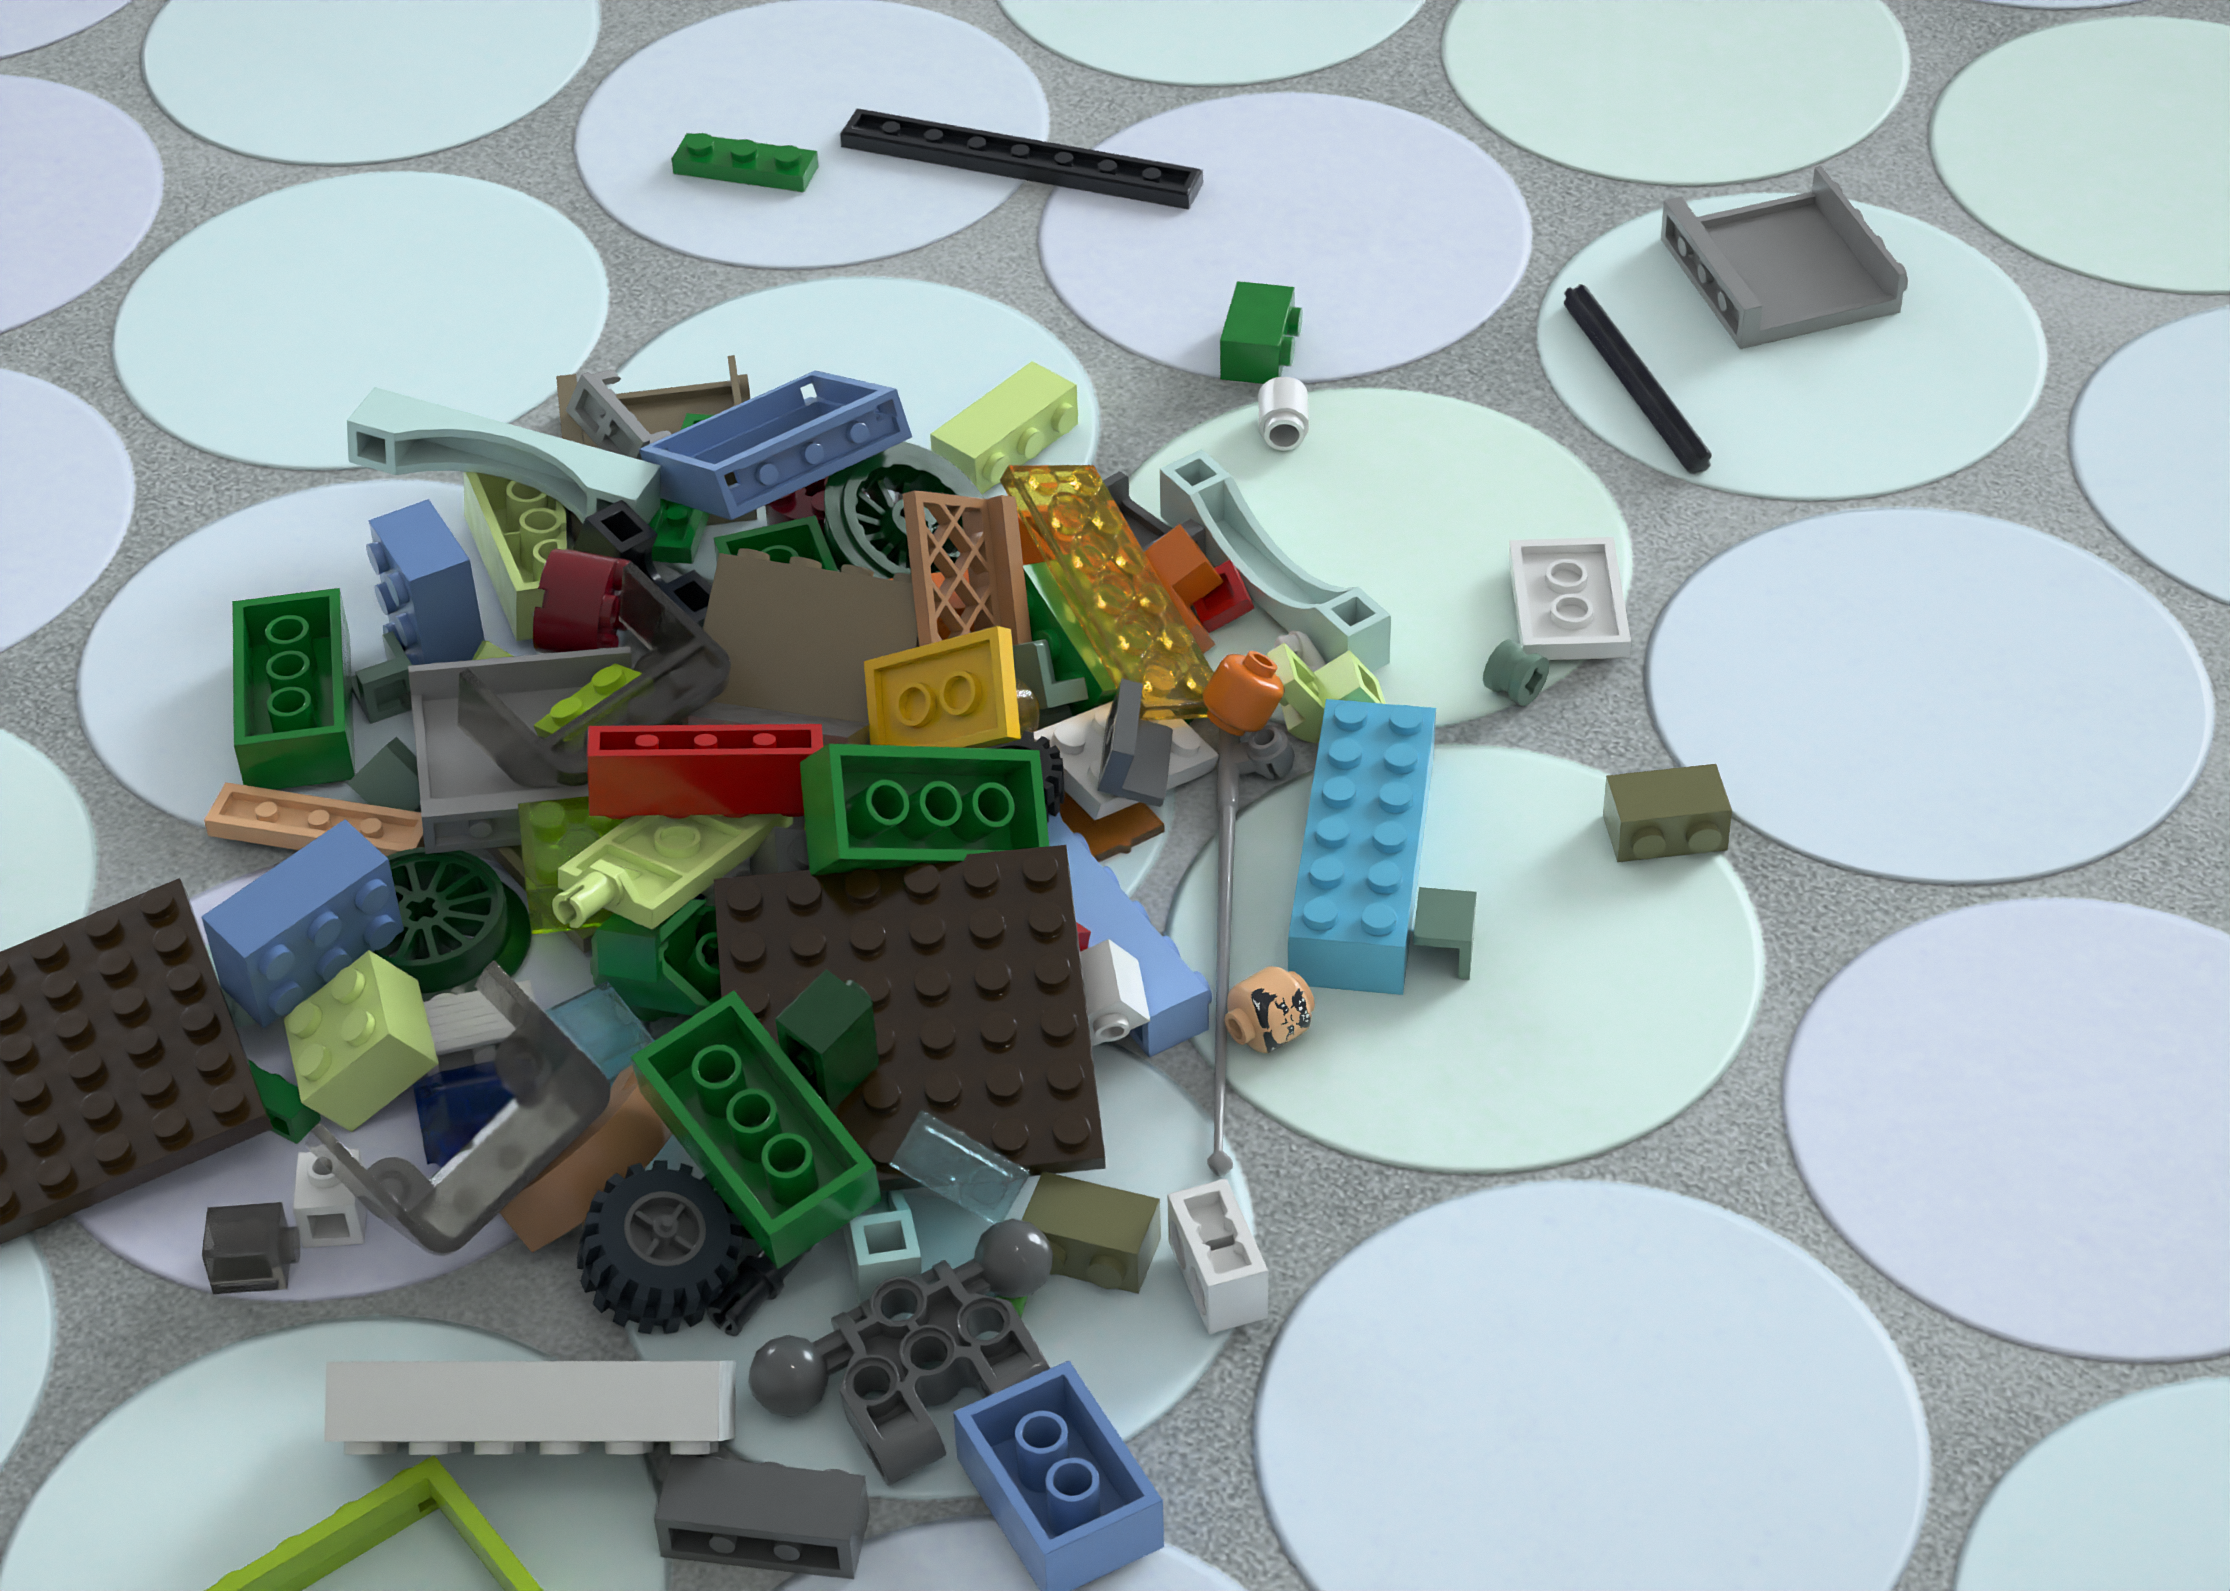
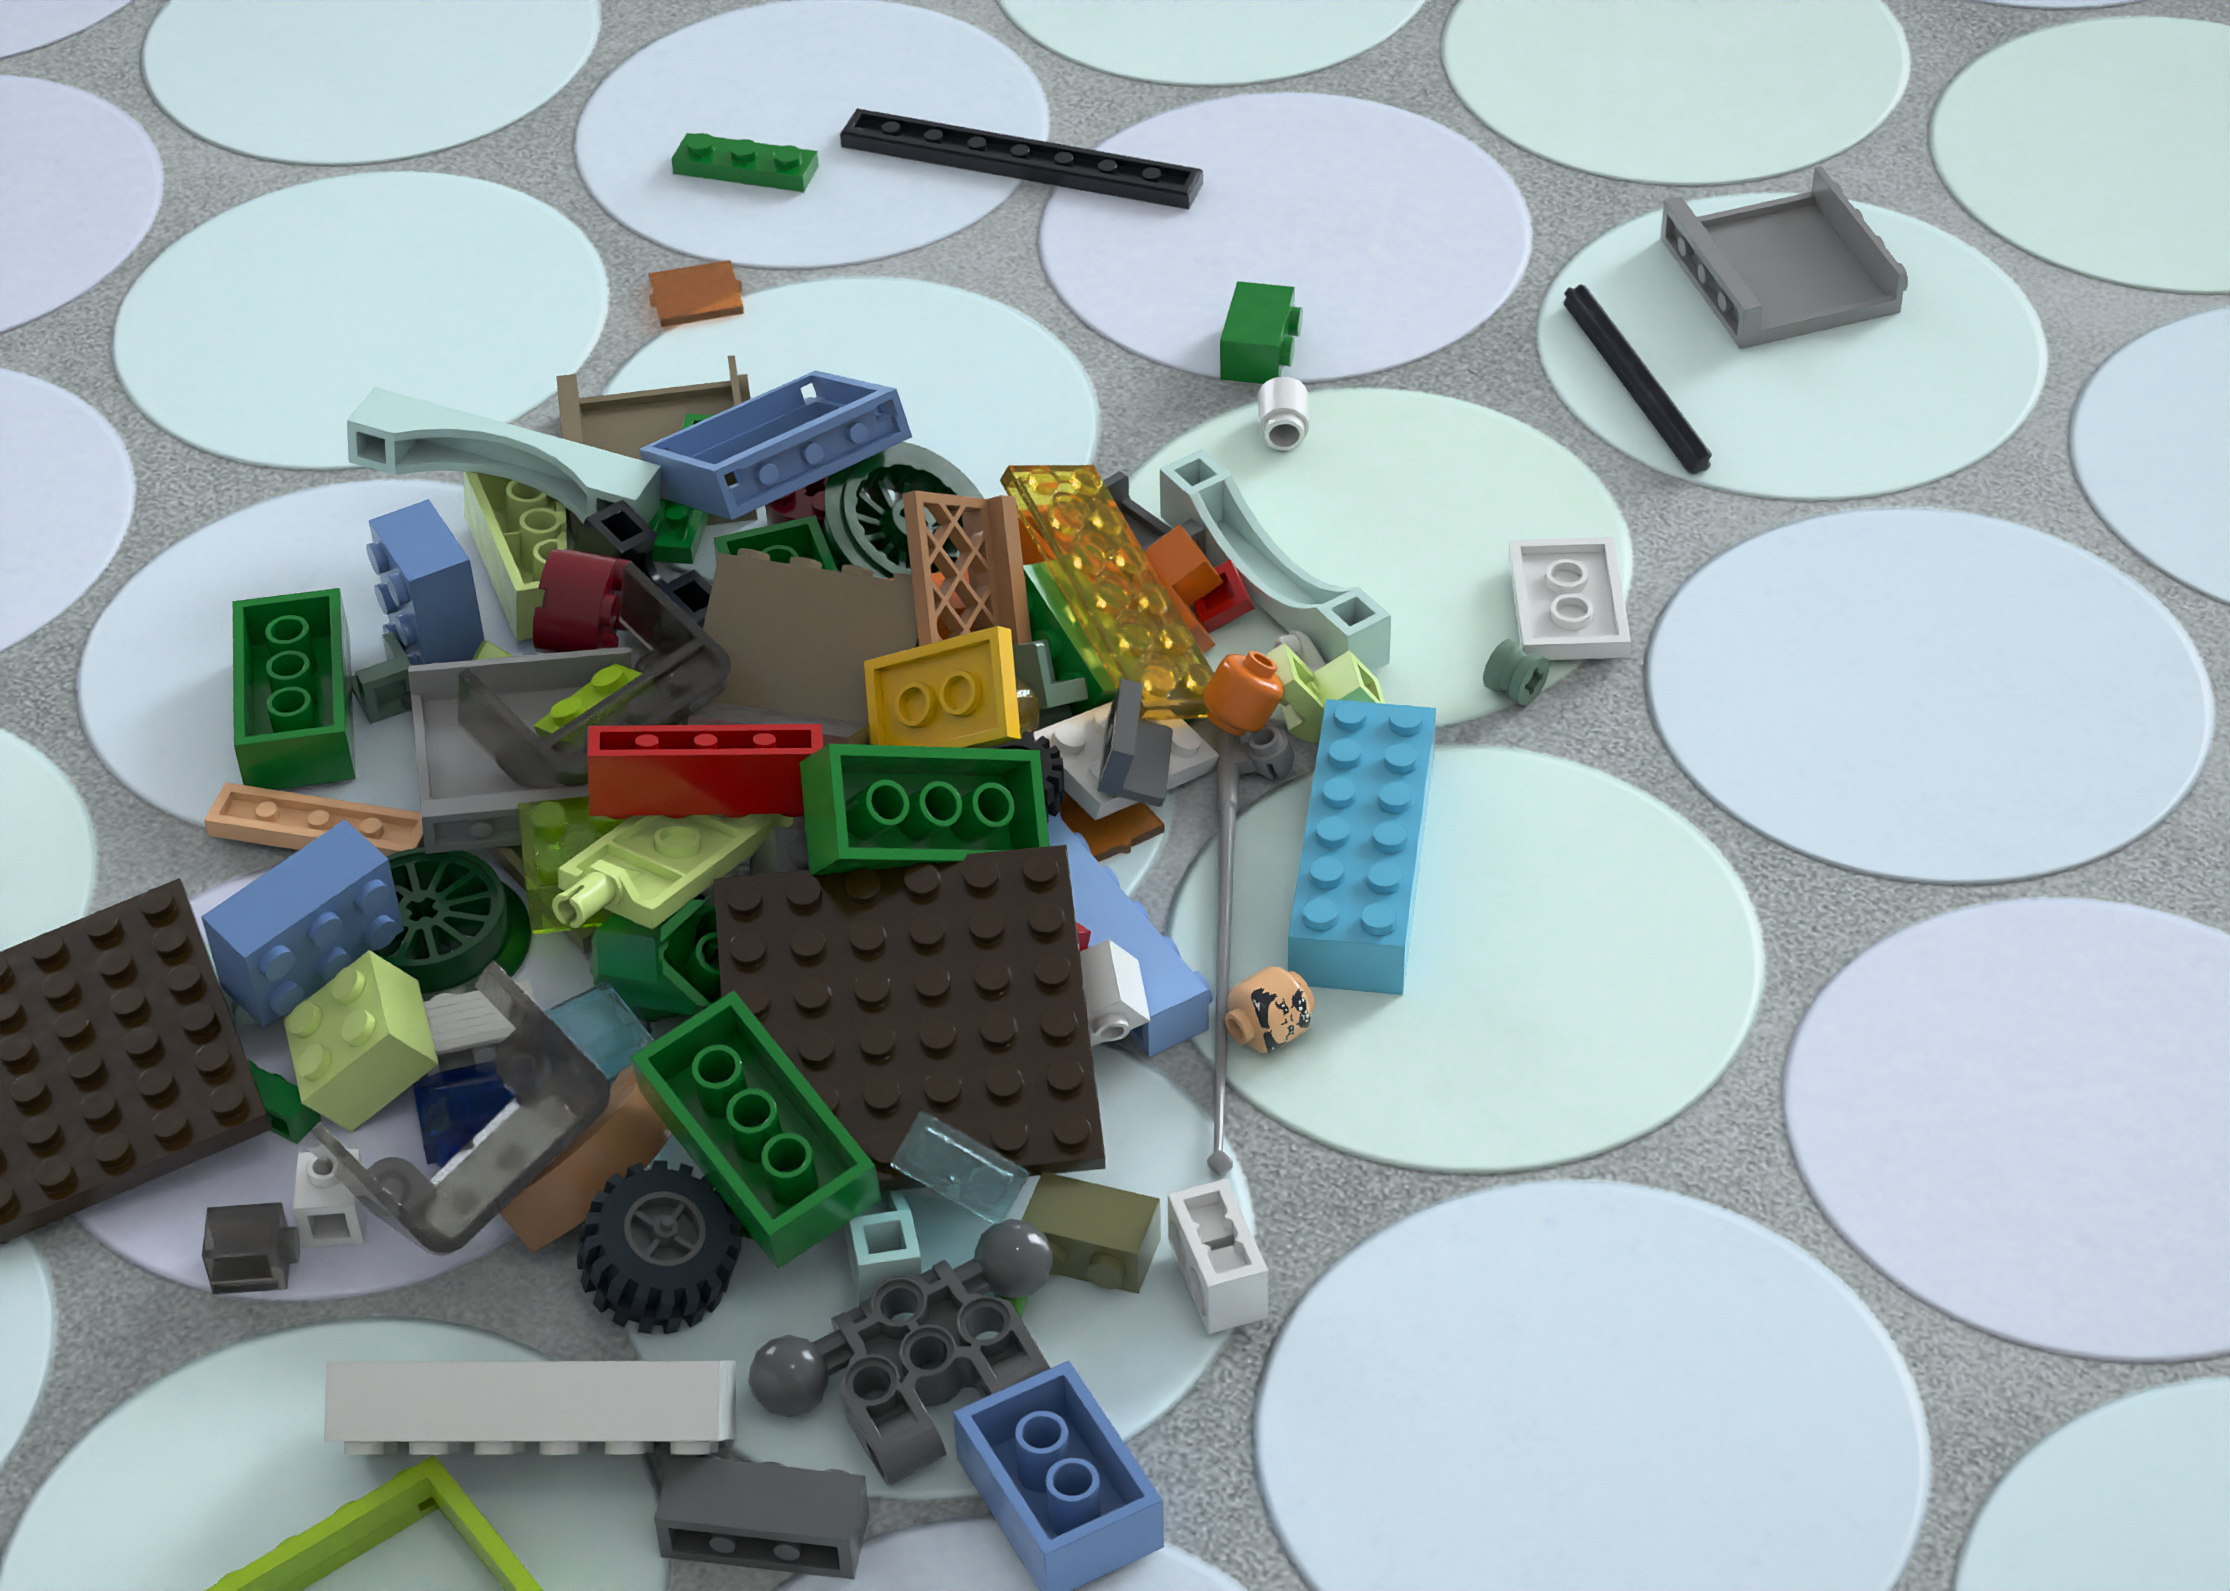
(390, 778): sand green panel -> none
(606, 418): light grey hinge -> none
(696, 293): none -> clear orange piece
(755, 1283): black pin -> none
(830, 1036): dark green brick -> none
(1008, 425): yellowish green brick -> none
(1447, 921): sand green panel -> none
(1667, 812): olive brick -> none

